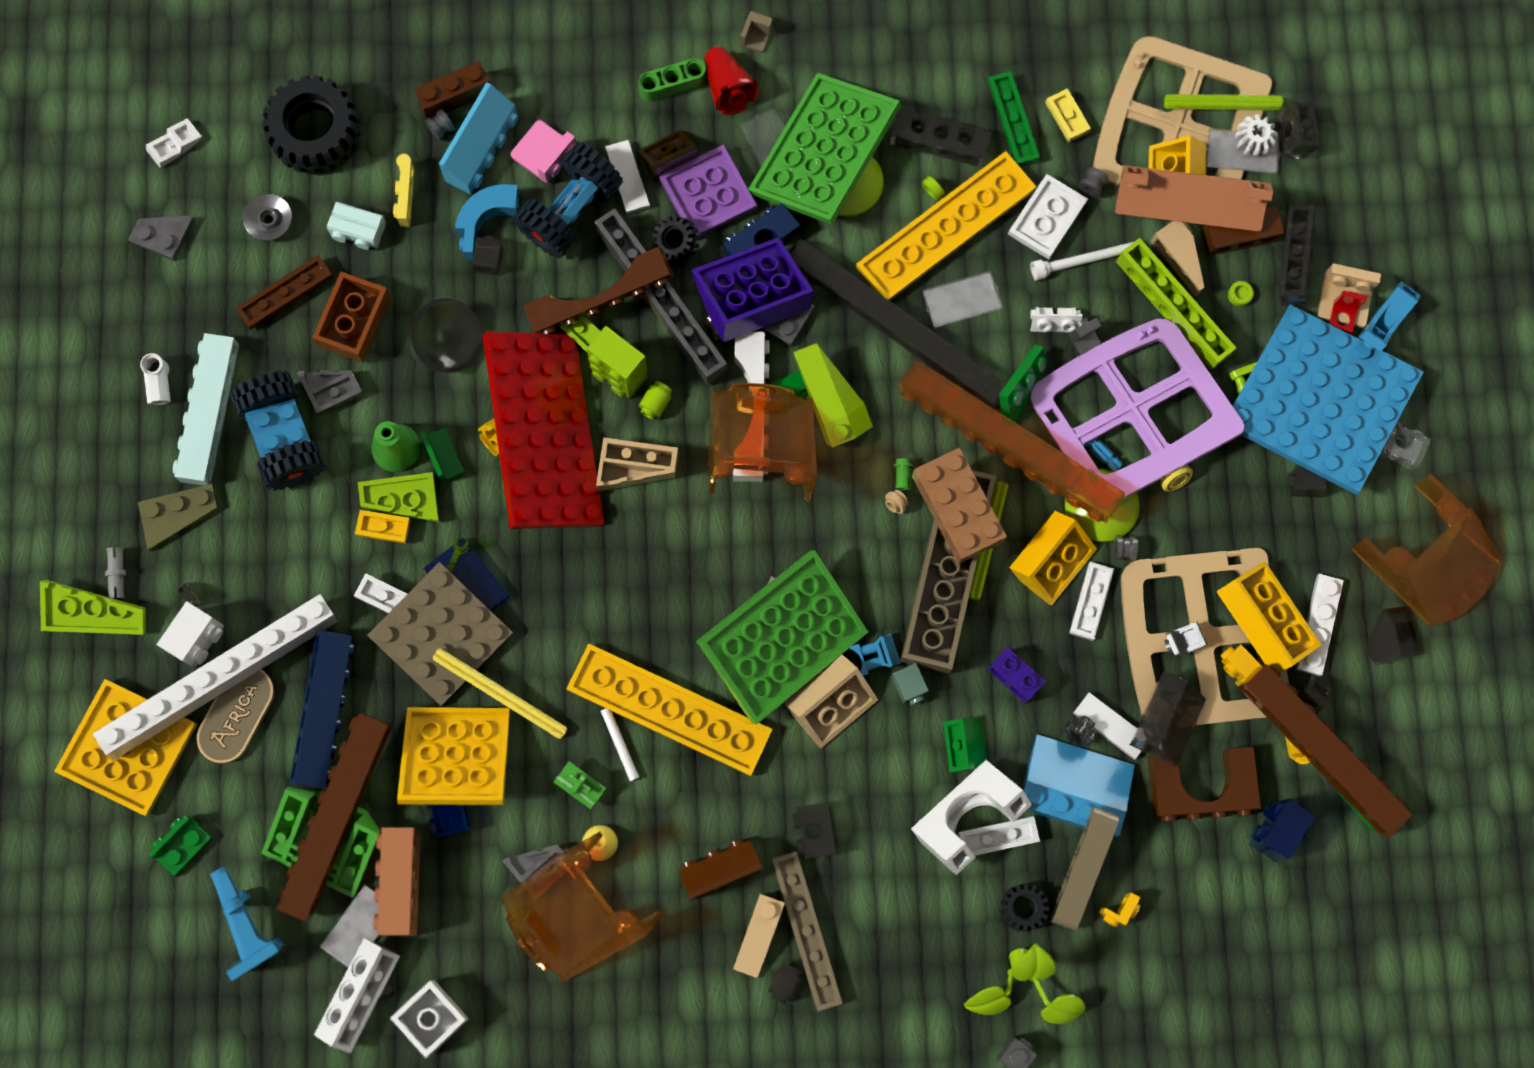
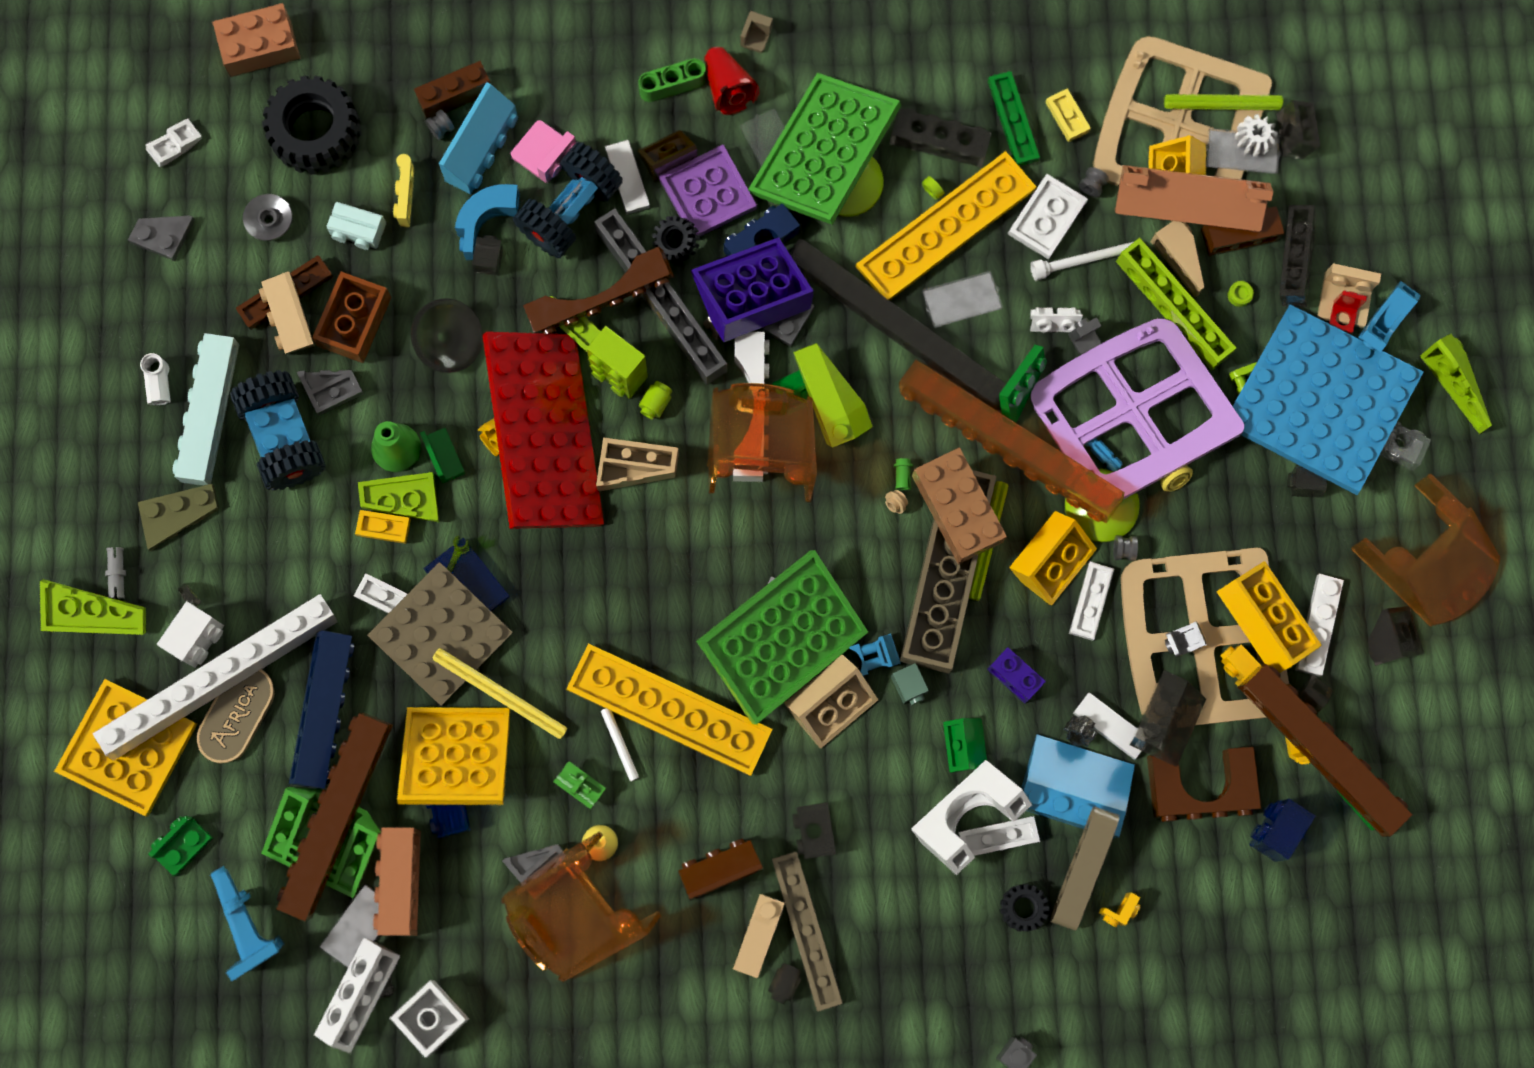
(256, 40): none -> nougat brick
(286, 313): none -> tan slope
(1034, 966): lime plant -> none
(1453, 370): none -> lime wedge

